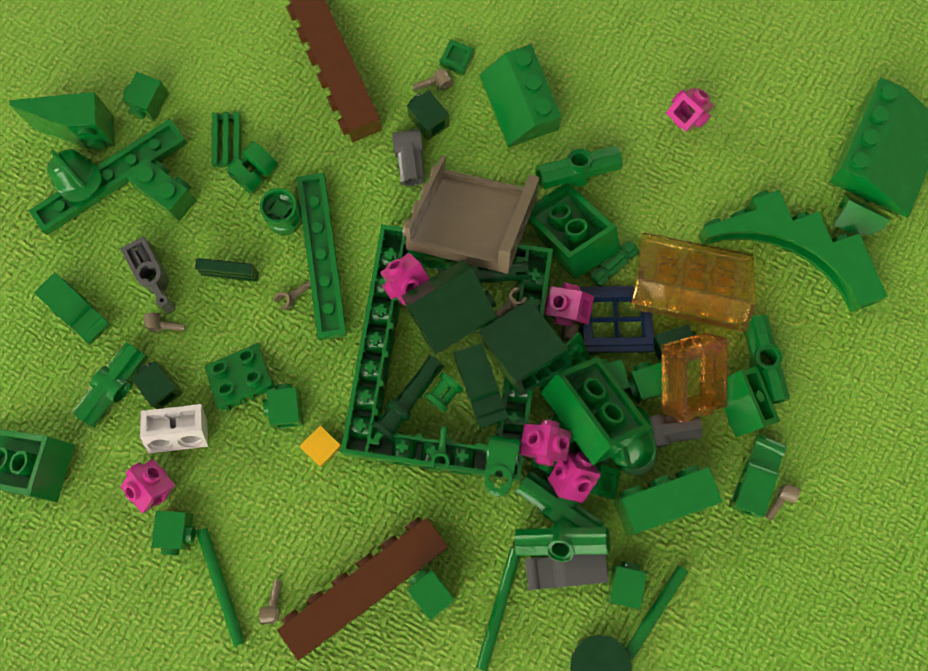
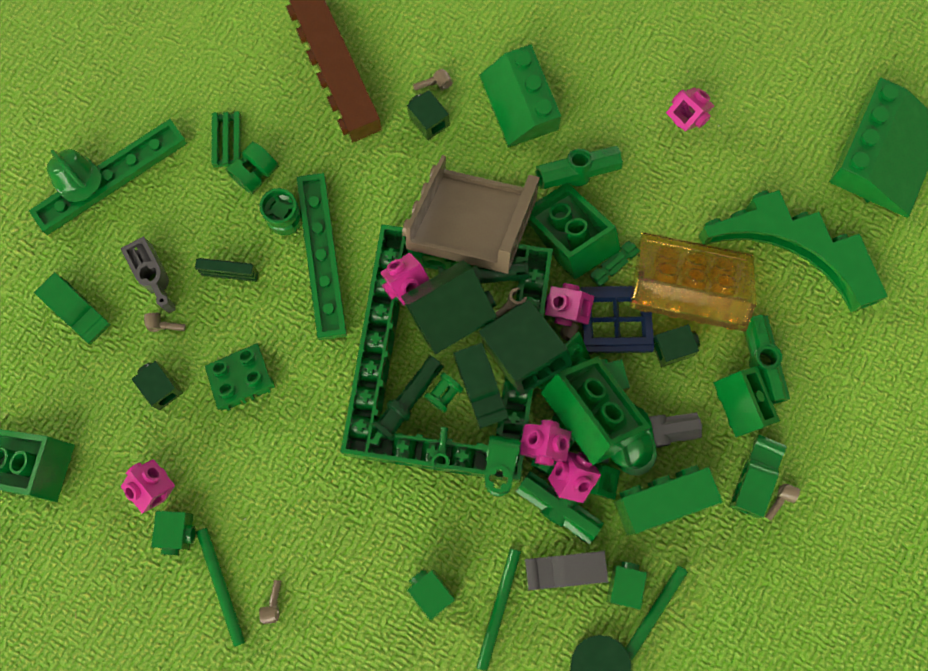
(71, 117): green slope -> none
(110, 385): green piece -> none
(144, 96): green brick -> none
(161, 189): green brick -> none
(174, 428): white brick -> none
(283, 407): green brick -> none
(291, 296): dark tan hand -> none
(320, 446): yellow tile -> none
(362, 588): reddish brown brick -> none
(409, 150): dark grey piece -> none
(457, 57): green tile -> none
(562, 541): green piece -> none
(645, 382): green brick -> none
(713, 376): clear orange window -> none
(859, 217): green brick -> none

